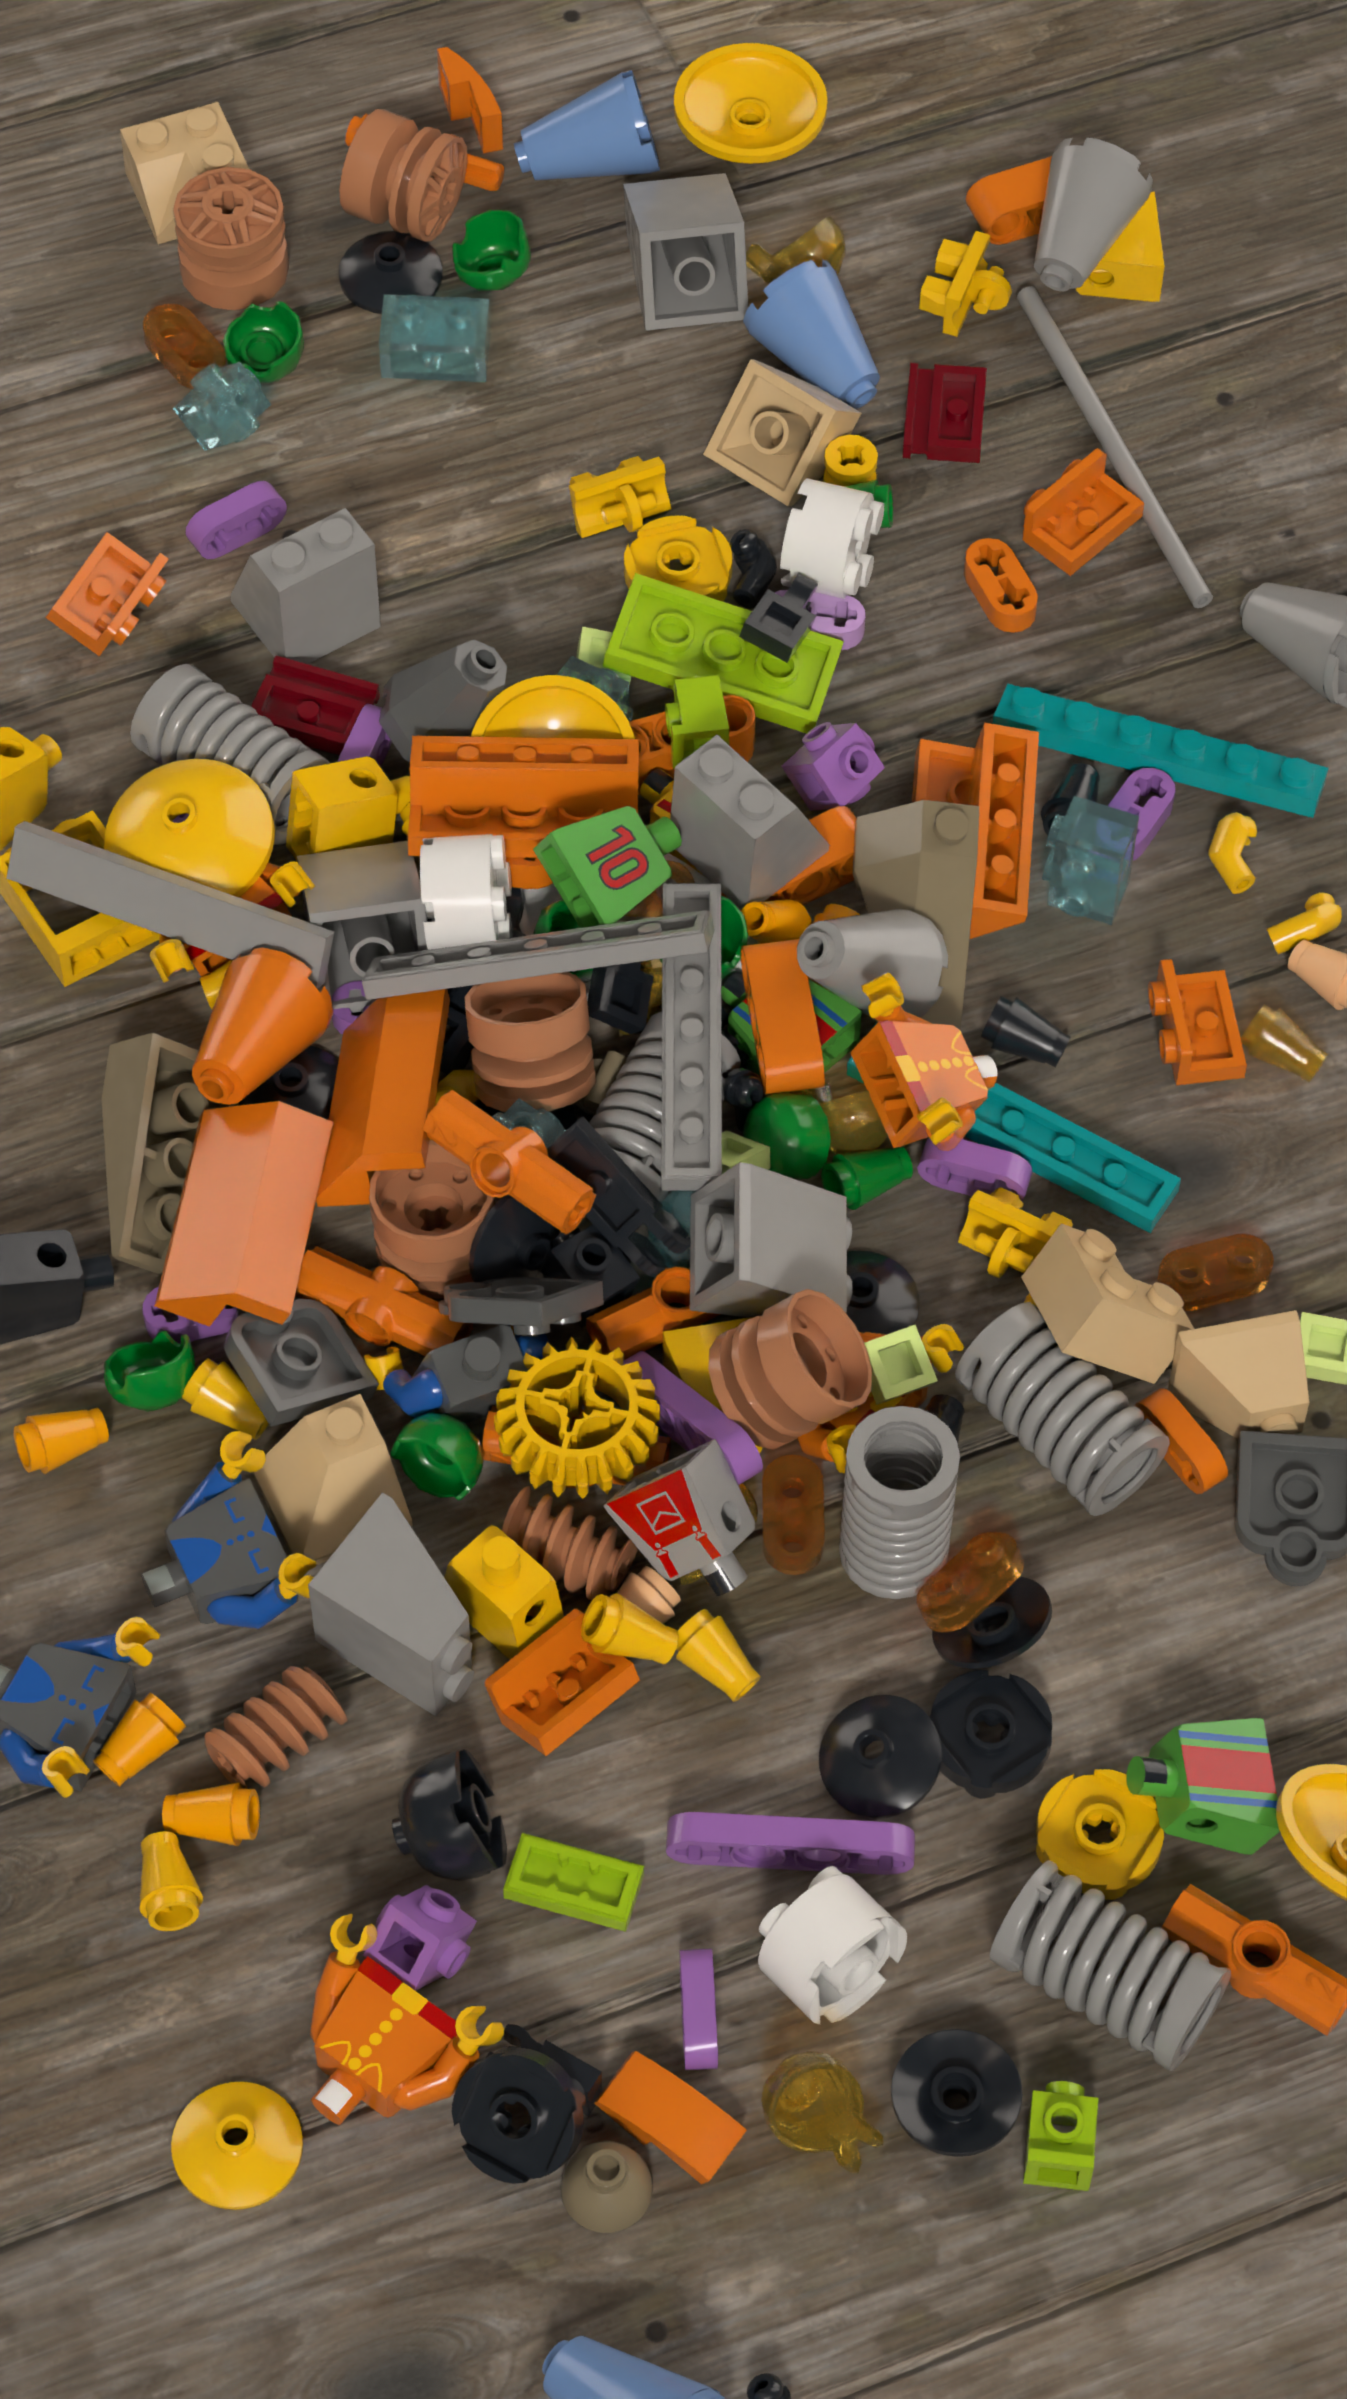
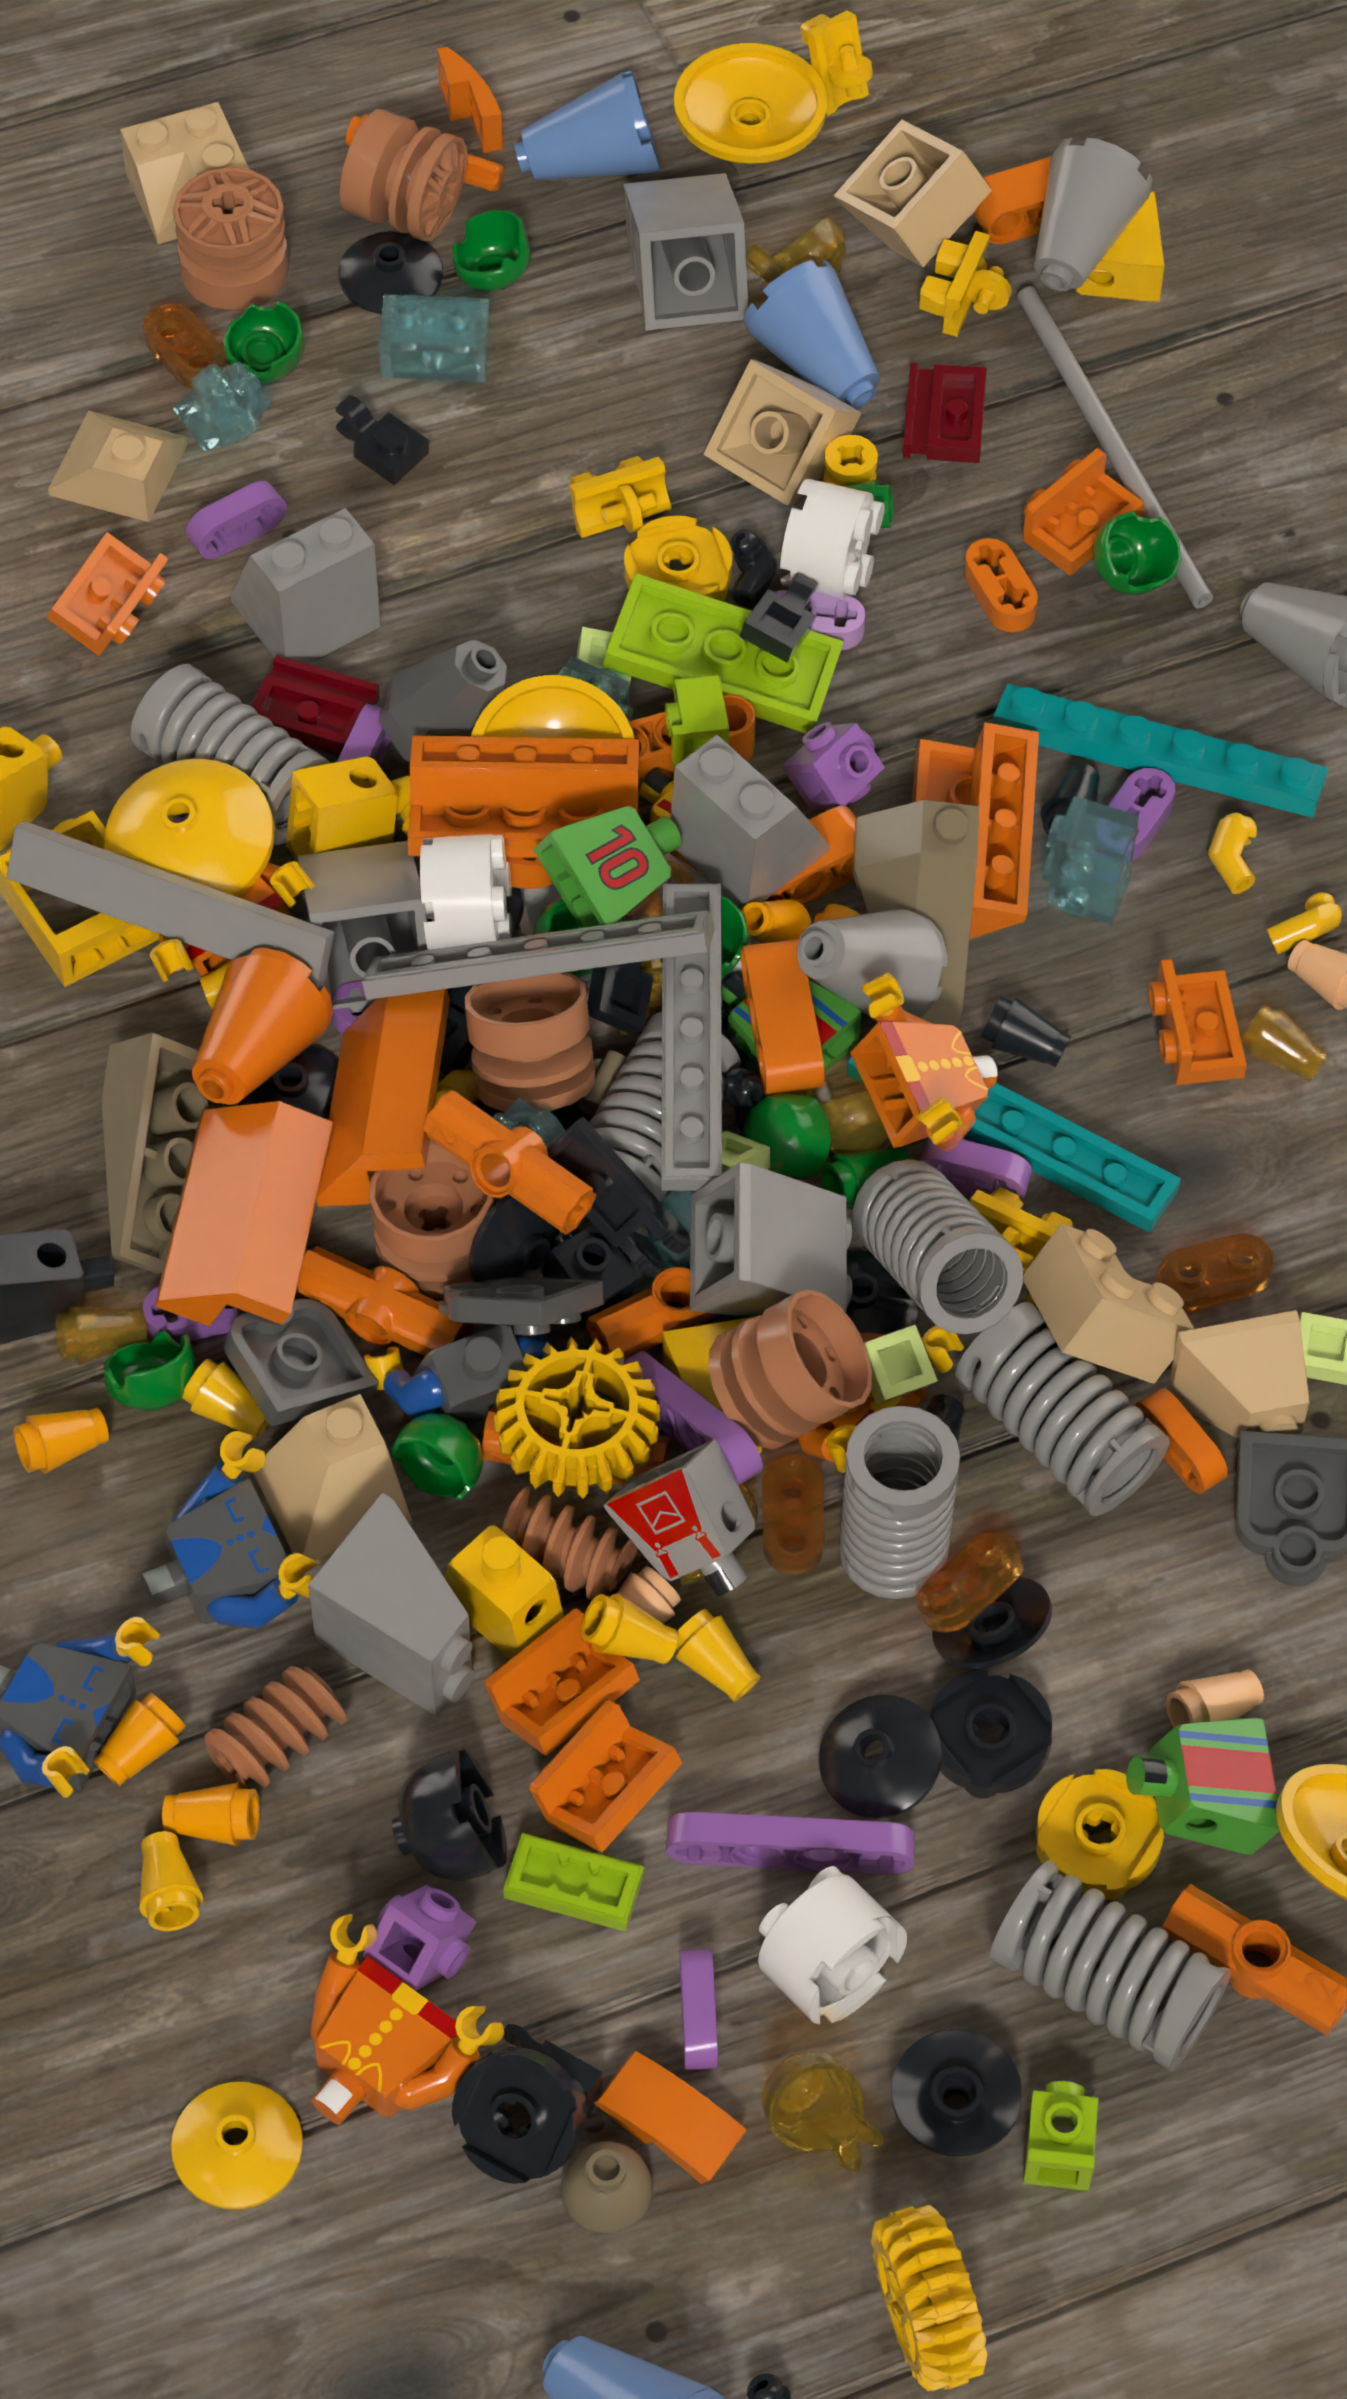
(97, 1332): none -> clear yellow cone
(118, 466): none -> tan slope
(381, 445): none -> black plate
(602, 1778): none -> orange bracket
(838, 57): none -> yellow hips
(913, 192): none -> tan slope
(929, 2298): none -> yellow gear
(937, 1246): none -> light grey piece
(1136, 553): none -> green hair
(1214, 1698): none -> light nougat cone

